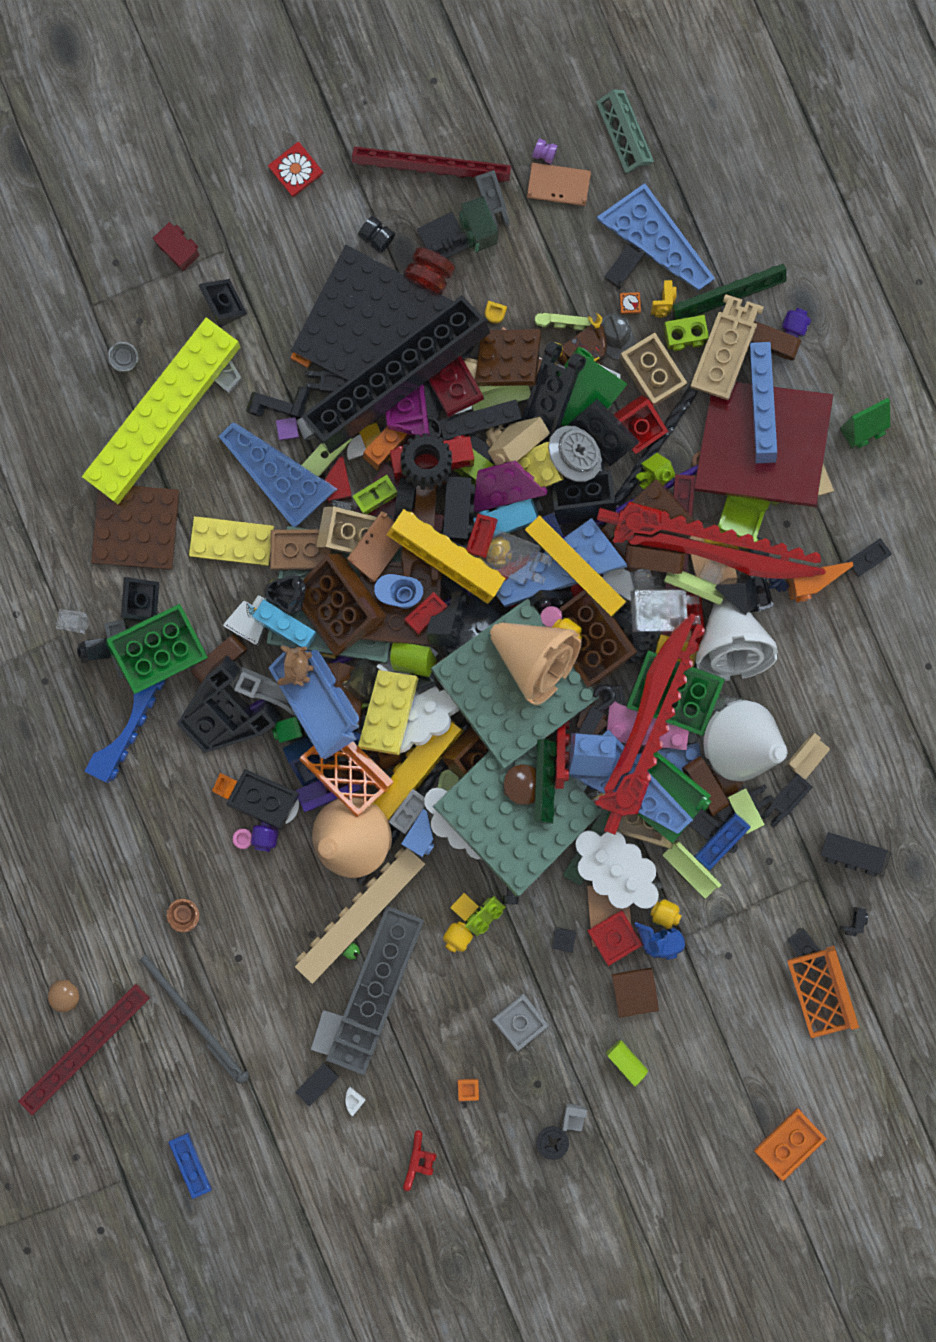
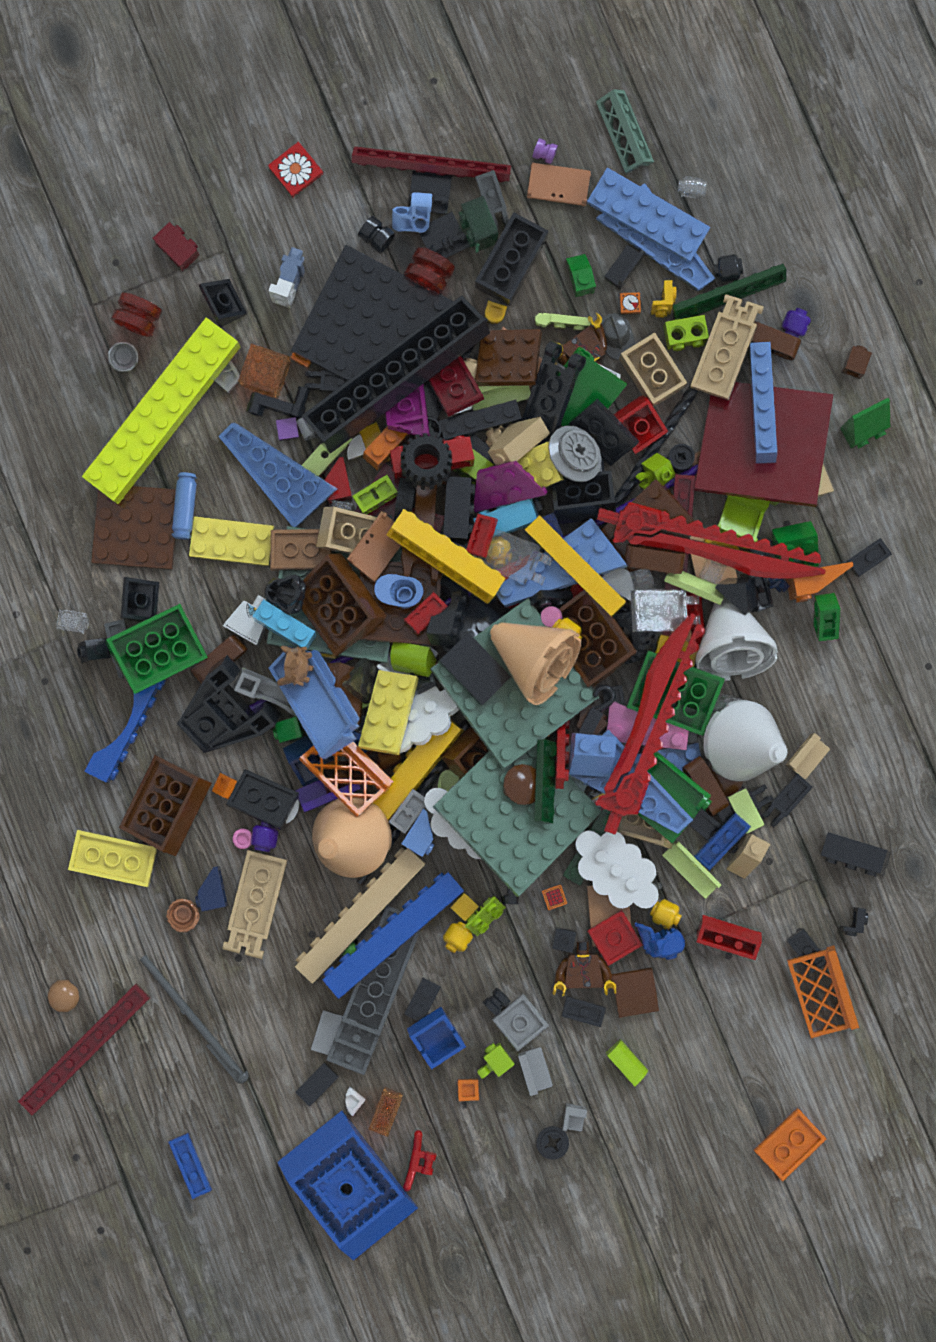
(112, 858): none -> light yellow plate
(136, 314): none -> clear red wheel
(165, 805): none -> reddish brown slope
(184, 506): none -> medium blue axle
(212, 891): none -> dark blue slope
(255, 903): none -> tan hinge
(264, 370): none -> clear orange brick
(289, 280): none -> hips
(341, 1156): none -> blue slope
(385, 1111): none -> clear orange brick
(393, 935): none -> blue brick
(407, 217): none -> light blue piece
(422, 999): none -> black plate
(434, 184): none -> black hinge
(437, 1036): none -> blue piece
(474, 669): none -> black tile
(496, 1001): none -> black wheel
(497, 1061): none -> lime brick
(511, 259): none -> black brick
(535, 1070): none -> light grey panel
(554, 897): none -> tile
(581, 275): none -> green slope
(583, 971): none -> reddish brown torso
(583, 1011): none -> black plate
(648, 215): none -> medium blue plate
(681, 457): none -> black wheel
(692, 187): none -> clear brick
(728, 268): none -> black head
(729, 937): none -> red brick
(748, 855): none -> tan slope
(795, 536): none -> green slope
(826, 617): none -> green brick
(856, 361): none -> reddish brown brick

